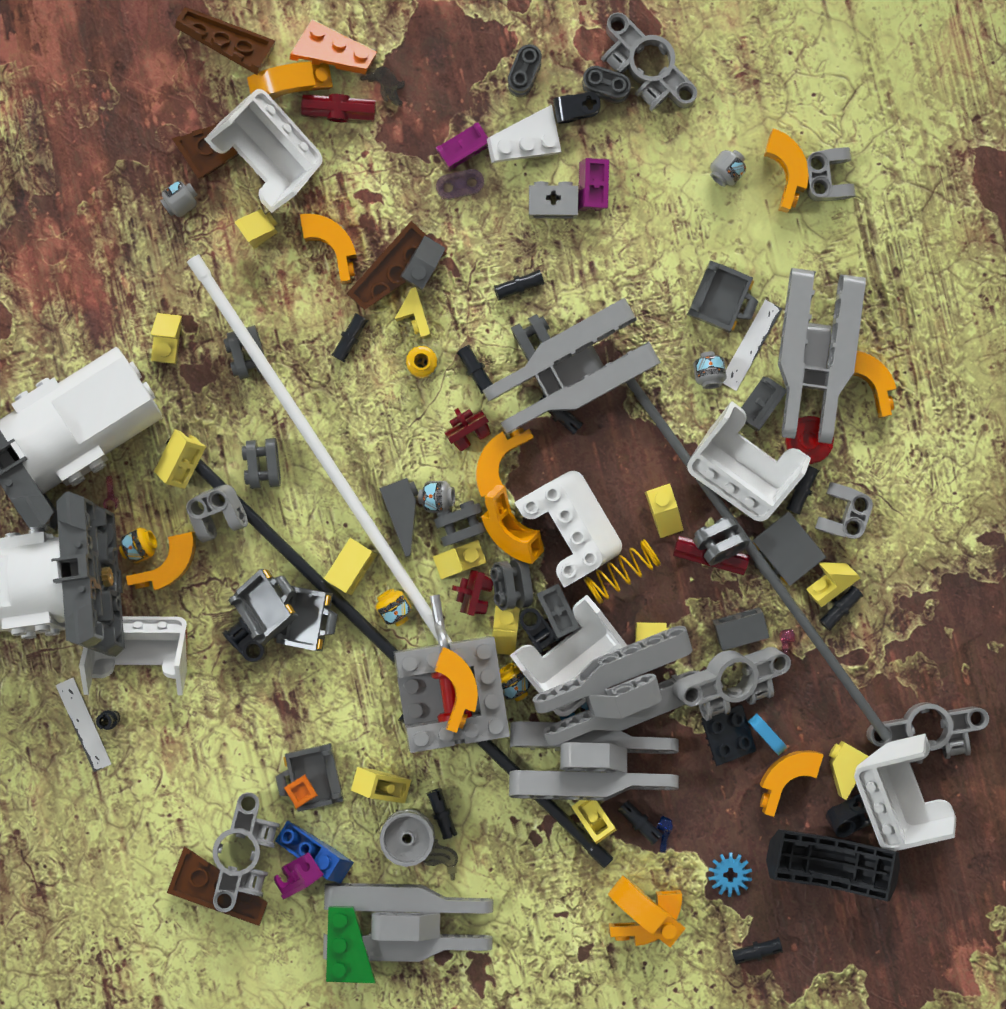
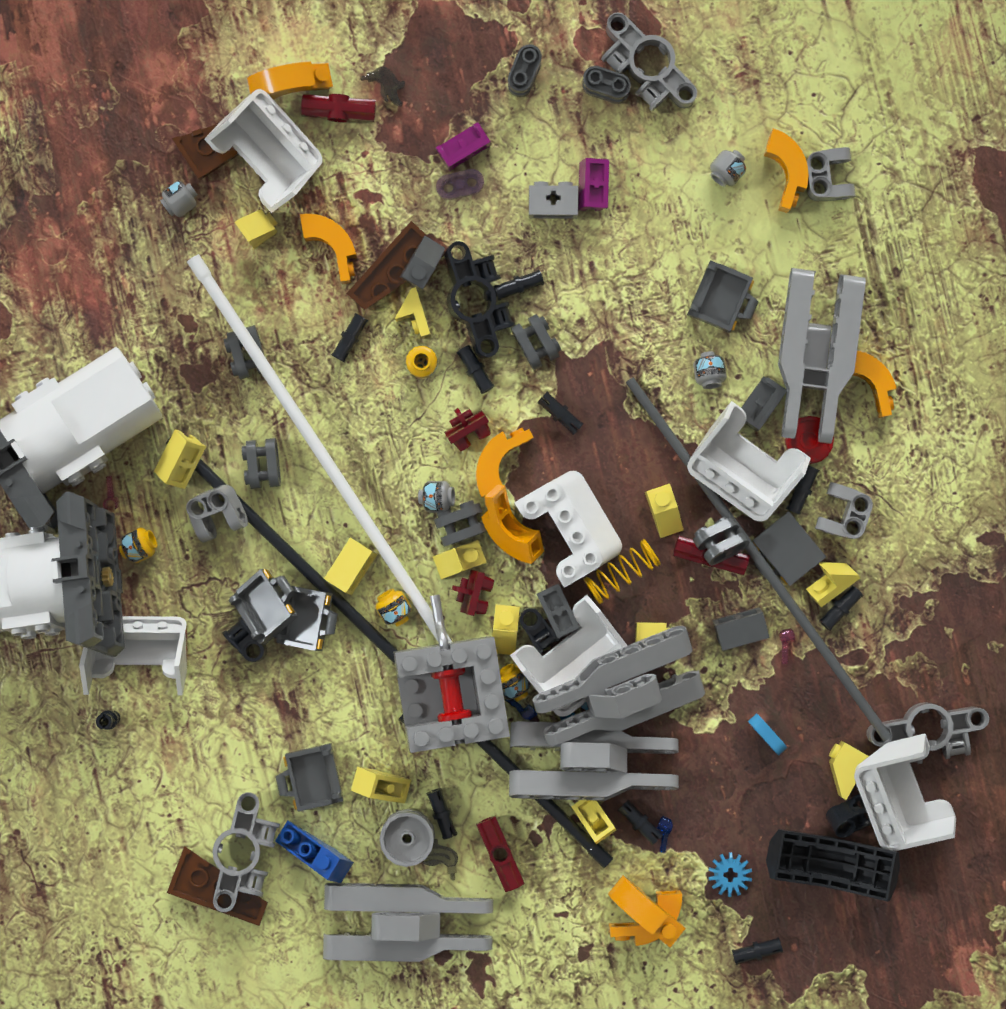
(83, 724): white sticker -> none
(166, 338): light yellow slope -> none
(179, 559): light orange arch -> none
(231, 41): reddish brown wing -> none
(299, 875): magenta hinge -> none
(300, 791): orange tile -> none
(332, 48): wing -> none
(346, 949): green wing -> none
(402, 507): dark grey slope -> none
(464, 684): light orange arch -> none
(481, 273): none -> black piece
(507, 867): none -> dark red piece
(511, 584): dark grey brick -> none
(526, 139): white wing -> none
(527, 713): none -> hand
(570, 107): black piece -> none
(580, 376): light grey beam -> none
(729, 735): black hinge -> none
(751, 344): white sticker -> none
(755, 683): light grey piece -> none
(782, 771): light orange arch -> none

